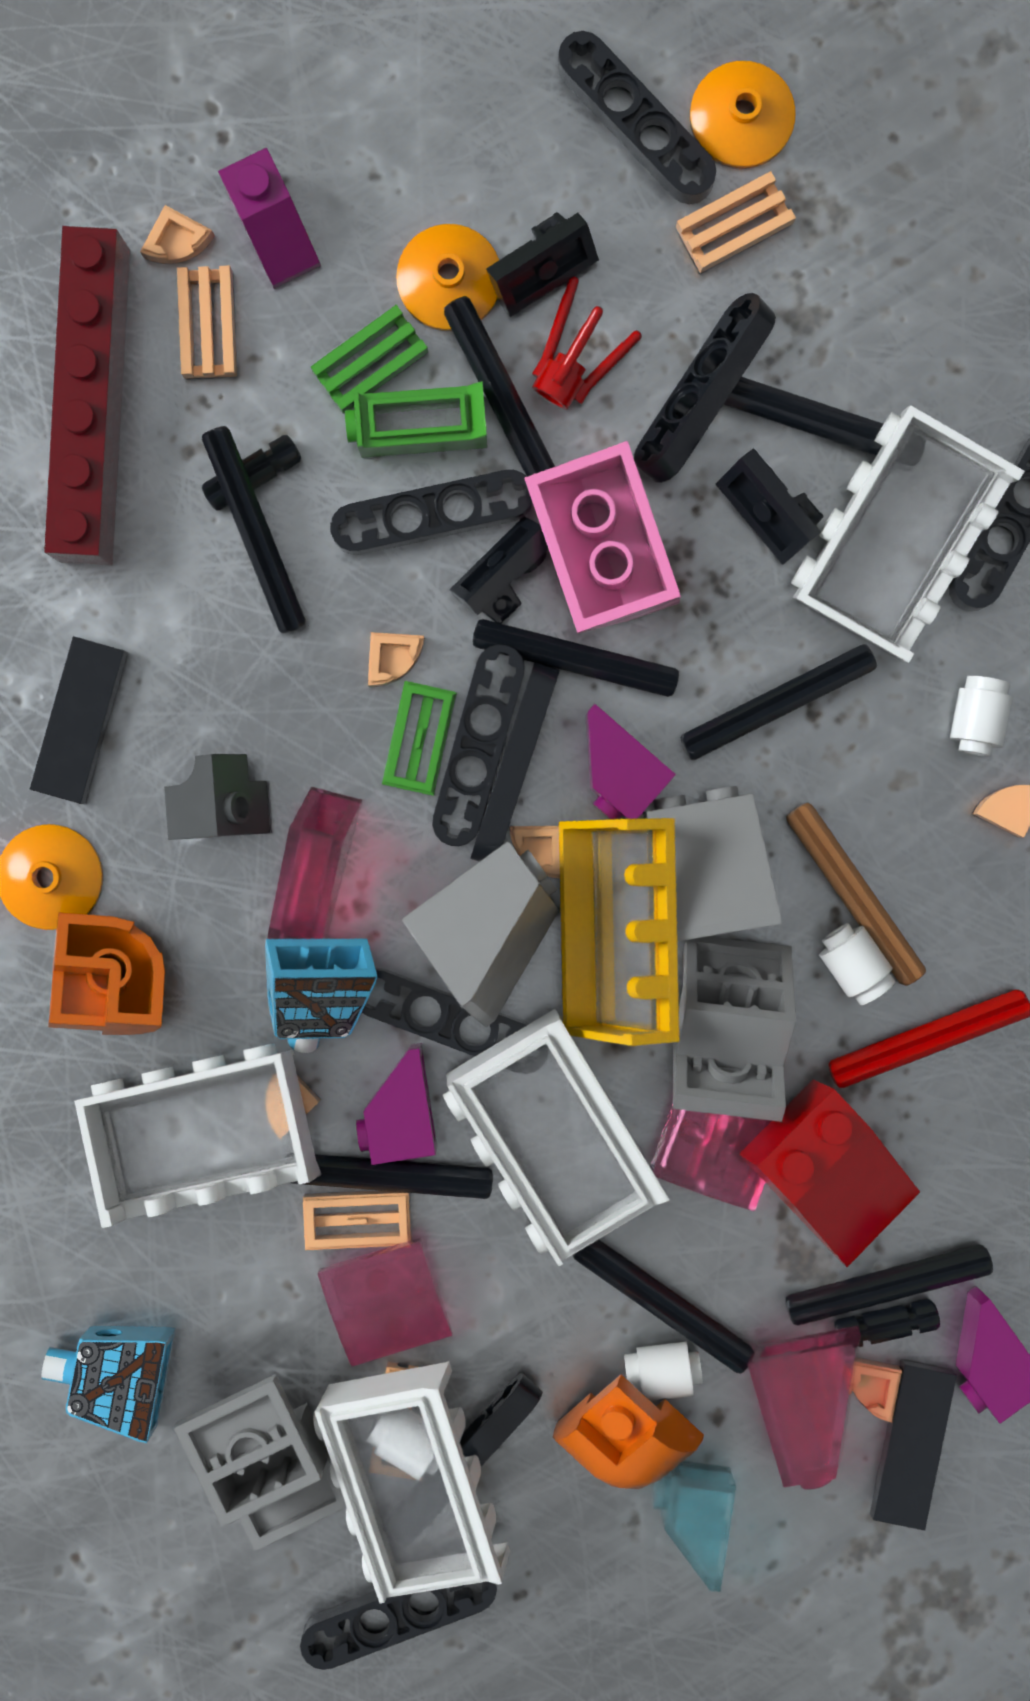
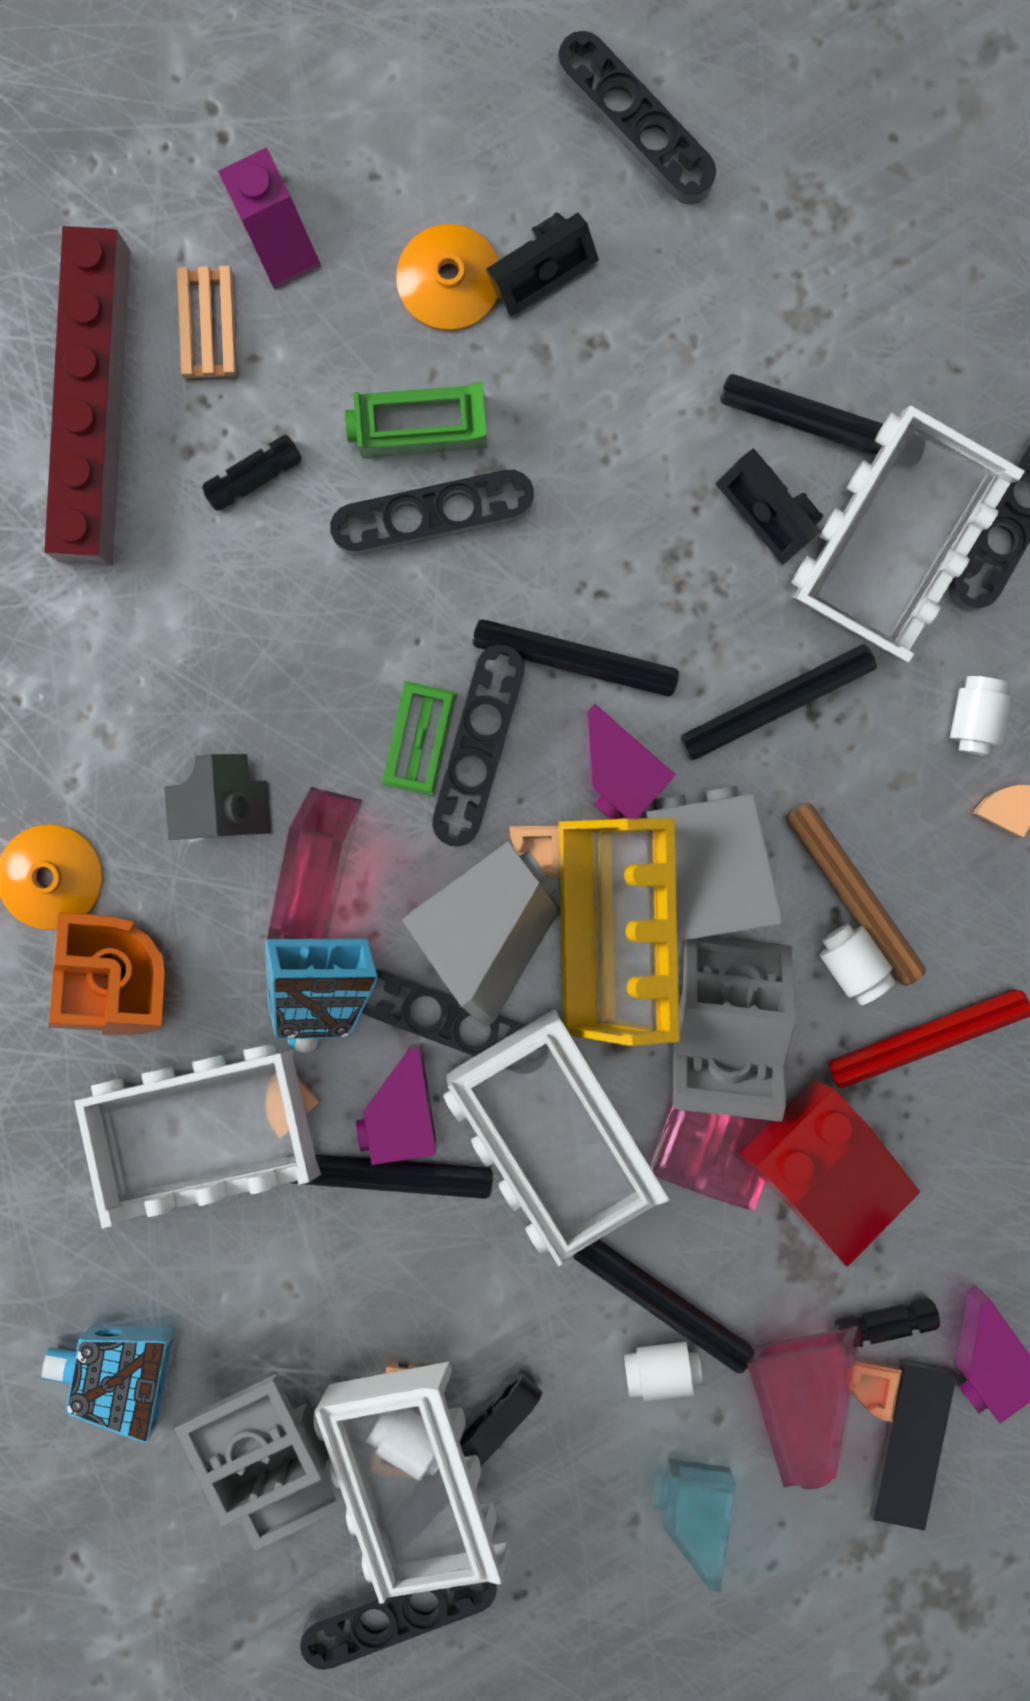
(78, 720): black tile -> none
(175, 238): light nougat tile -> none
(253, 529): black axle -> none
(356, 343): bright green tile -> none
(356, 1240): light nougat tile -> none
(385, 1302): clear pink slope -> none
(392, 656): light nougat tile -> none
(488, 582): black hinge -> none
(497, 386): black axle -> none
(515, 760): black beam -> none
(561, 378): red plant -> none
(603, 539): bright pink slope -> none
(626, 1436): orange brick -> none
(734, 343): black beam -> none
(736, 137): light orange dish -> none
(774, 200): light nougat tile -> none
(889, 1284): black axle -> none

